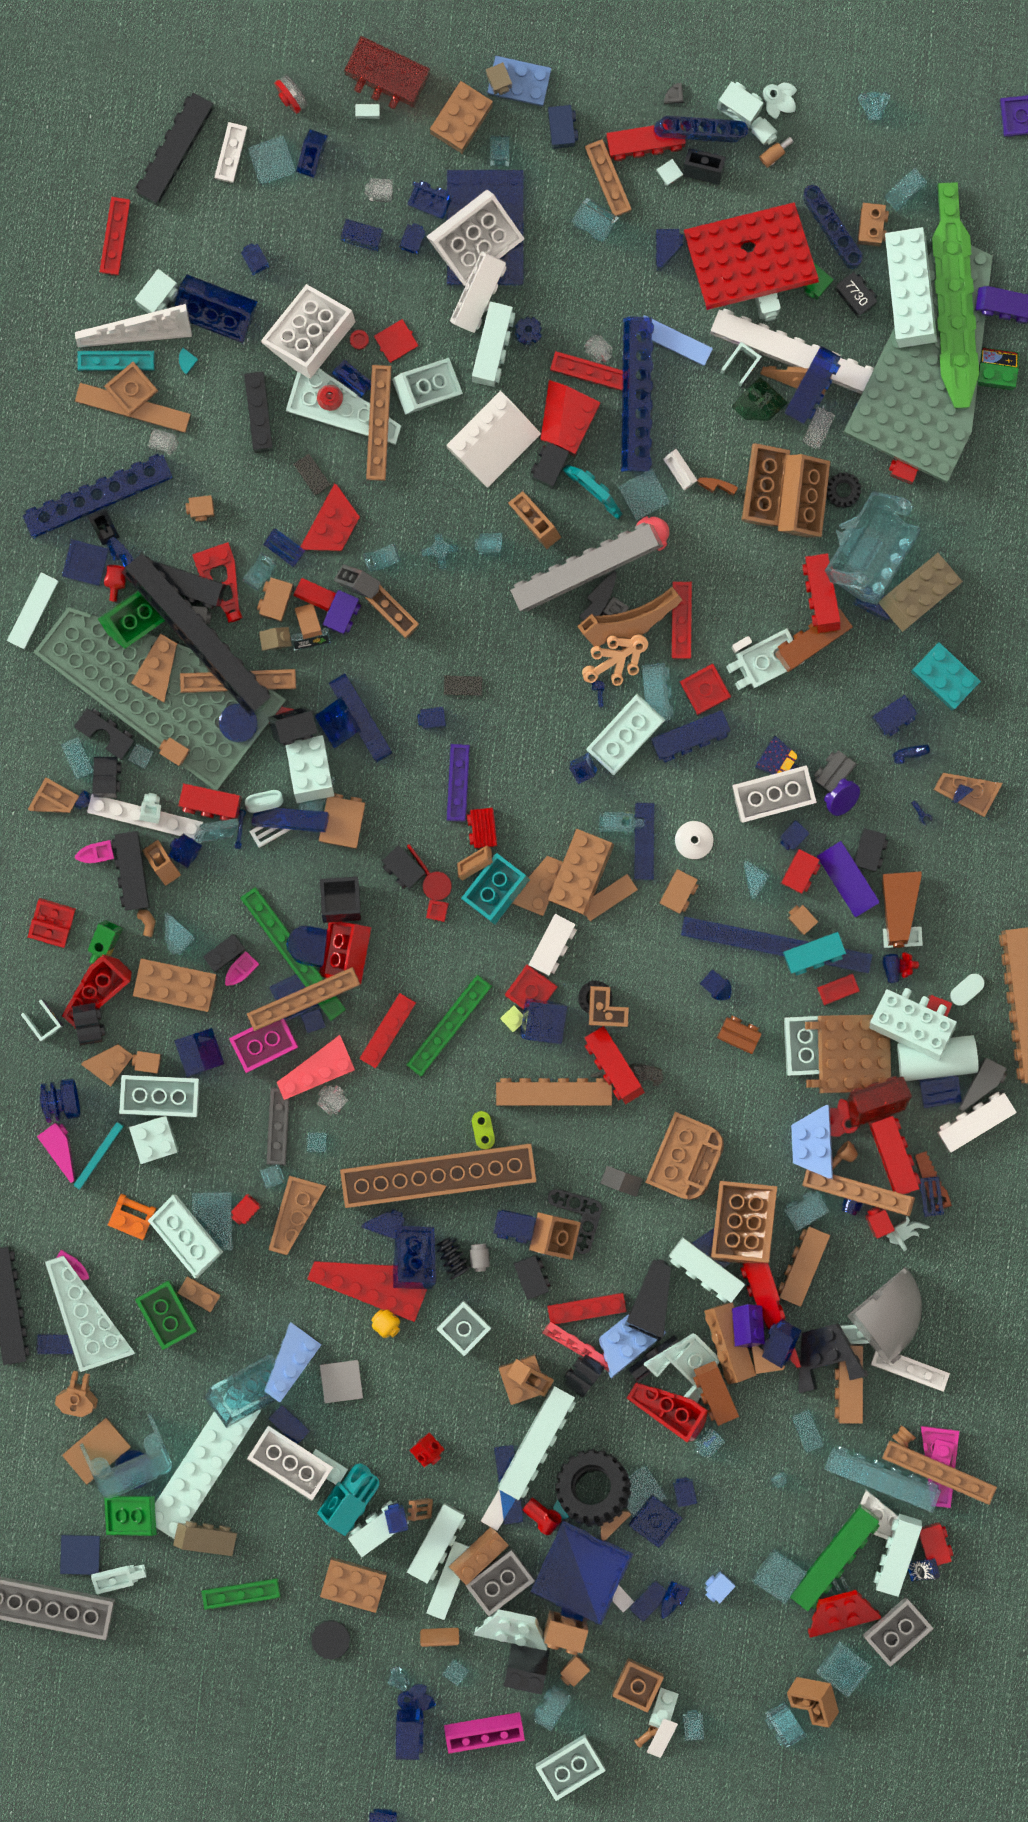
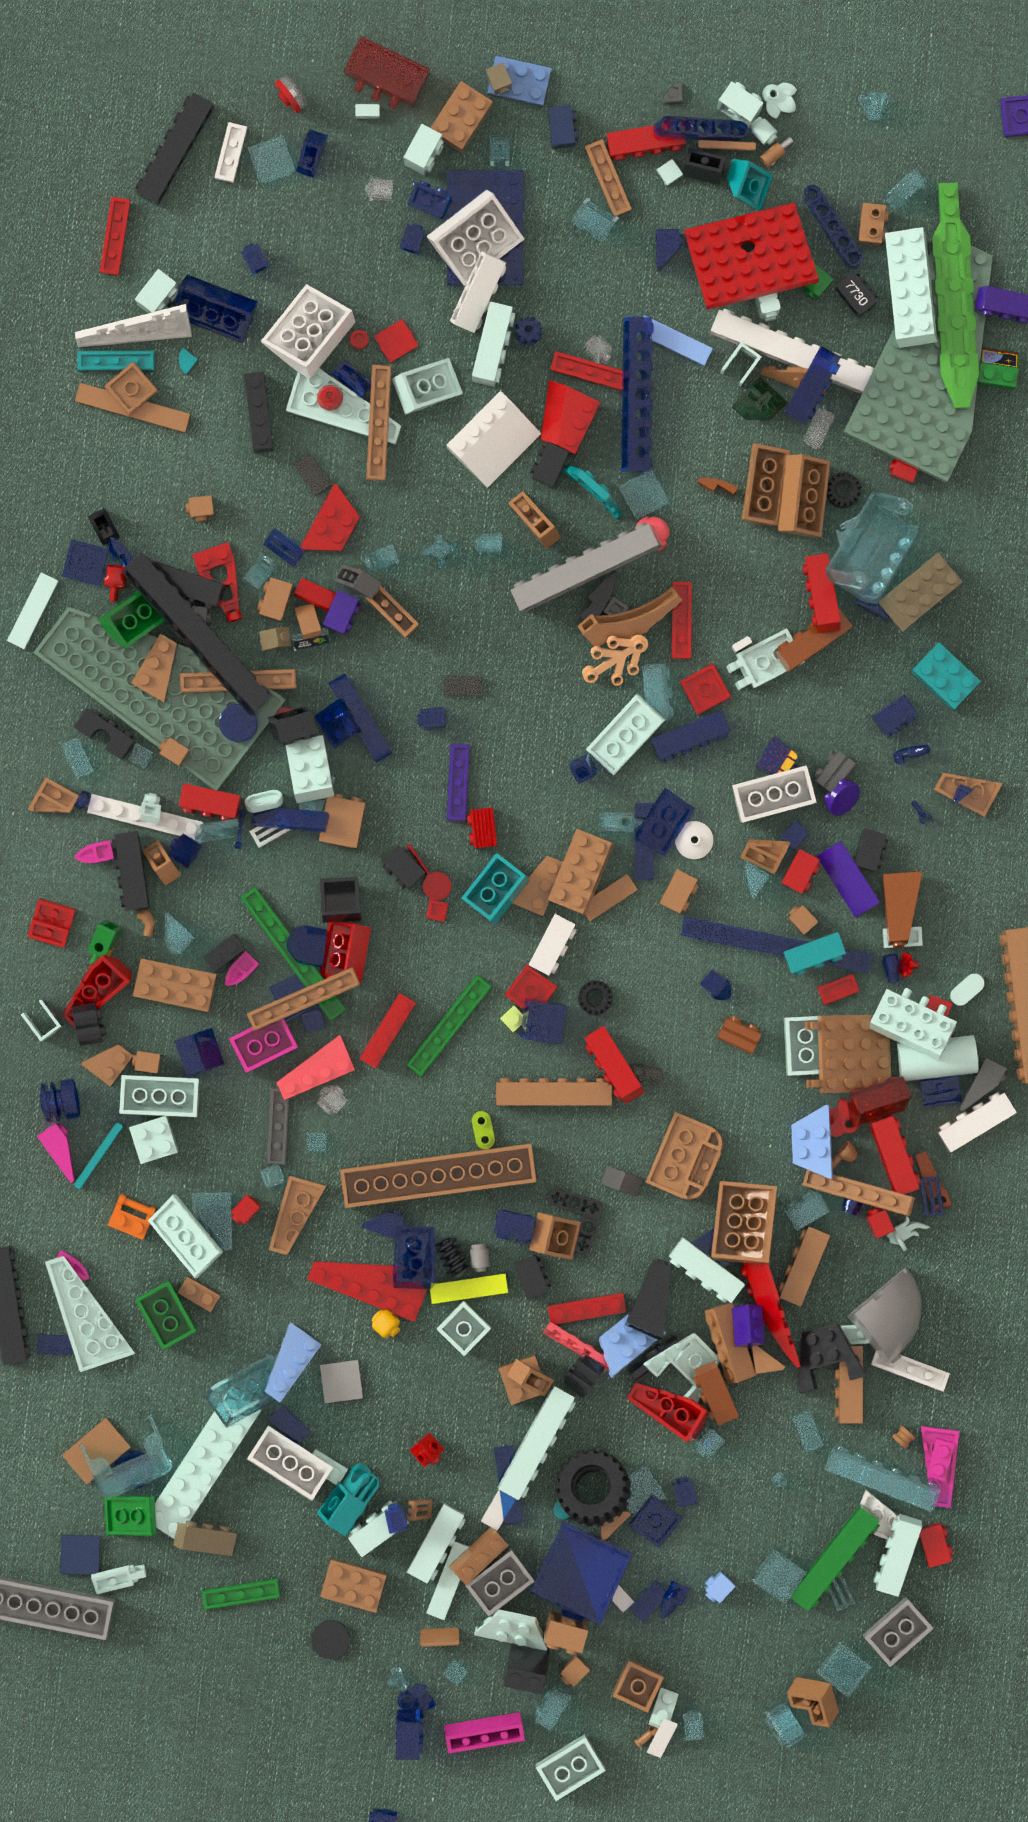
(77, 1397): medium nougat hinge -> none
(105, 777): black brick -> none
(126, 490): clear blue brick -> none
(163, 442): clear brick -> none
(362, 235): clear blue brick -> none
(423, 149): none -> light aqua brick
(469, 1288): none -> neon yellow tile
(474, 862): medium nougat tile -> none
(546, 1519): red piece -> none
(599, 686): clear blue hand -> none
(601, 1013): medium nougat brick -> none
(664, 822): none -> clear blue tile
(680, 469): white tile -> none
(726, 145): none -> medium nougat tile
(749, 183): none -> teal slope
(765, 853): none -> medium nougat wing
(781, 1343): clear blue brick -> none
(841, 1612): red wing -> none
(923, 1569): tile -> none
(939, 1472): medium nougat tile -> none

